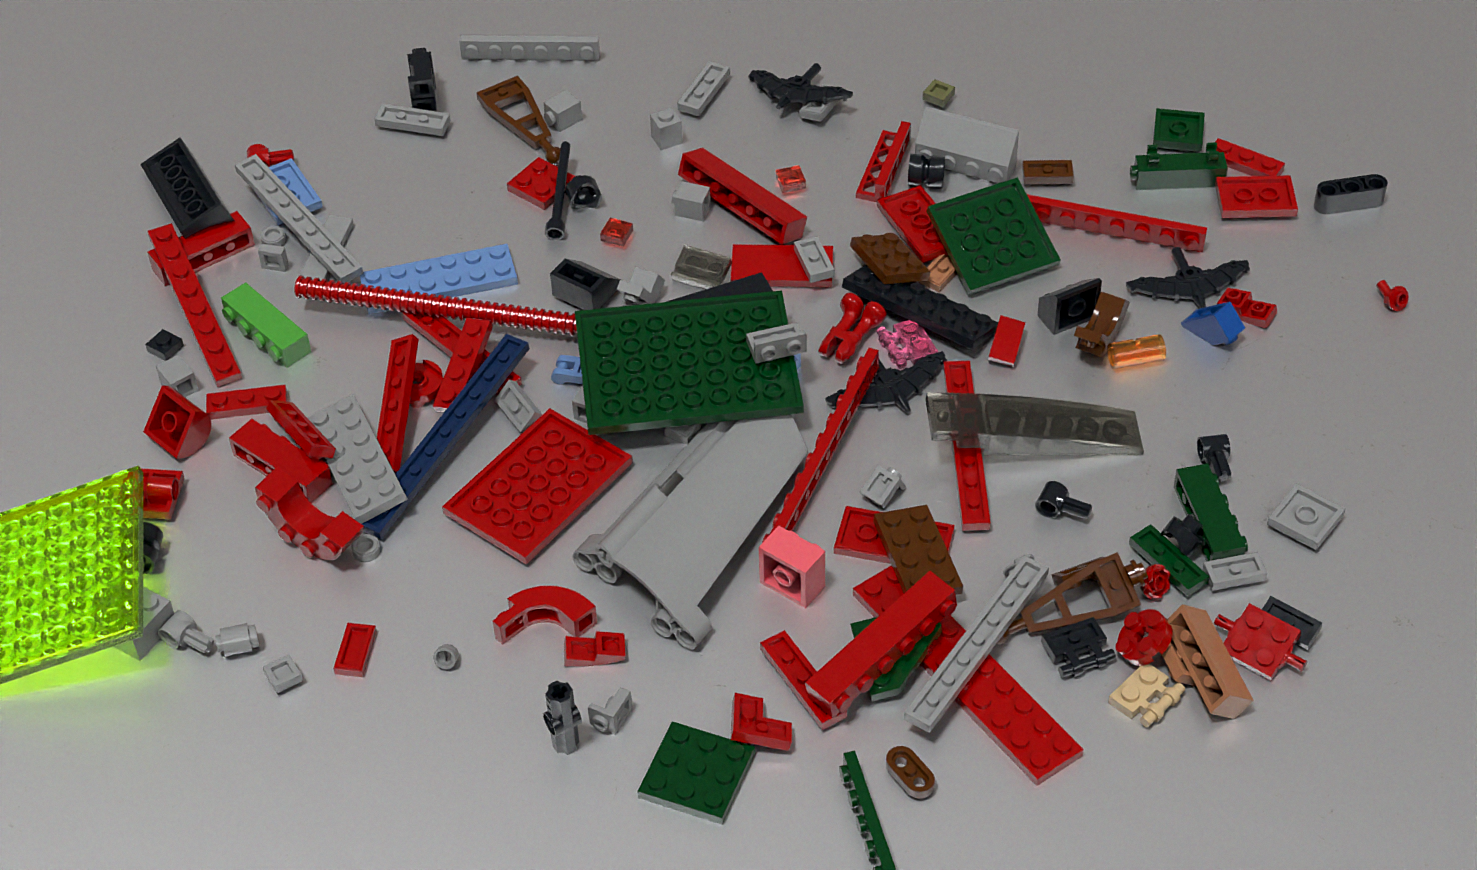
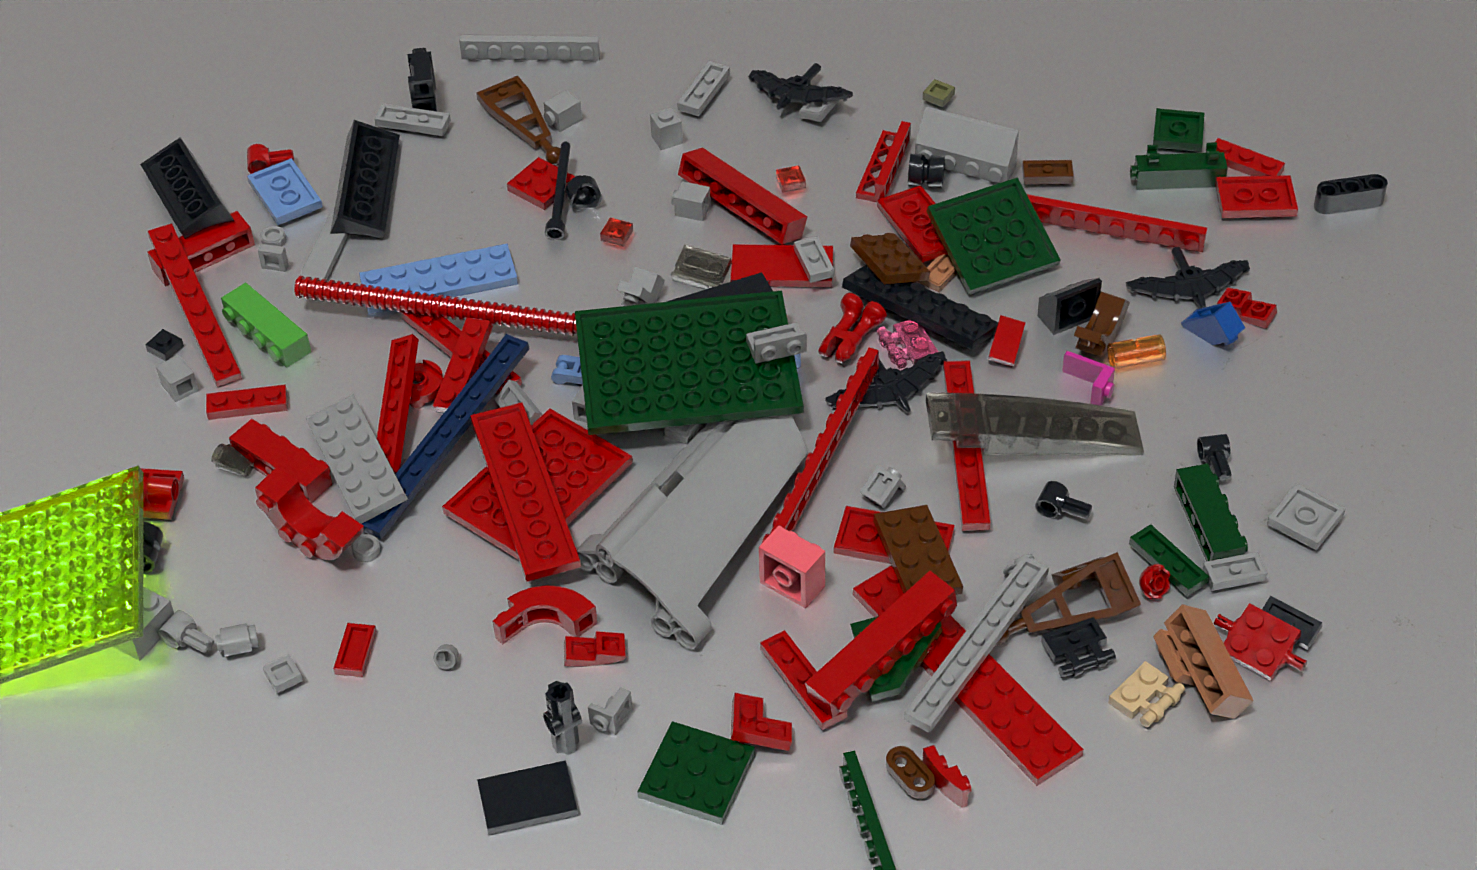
(177, 424): red brick -> none
(231, 460): none -> clear smoke cone
(299, 219): light grey plate -> none
(301, 429): red plate -> none
(365, 181): none -> black arch
(525, 492): none -> red plate
(527, 797): none -> black tile
(582, 284): black slope -> none
(947, 779): none -> red slope
(1091, 371): none -> dark pink bracket
(1136, 573): reddish brown plate -> none
(1136, 626): red plate -> none
(1185, 533): black piece -> none
(1395, 298): red plate -> none

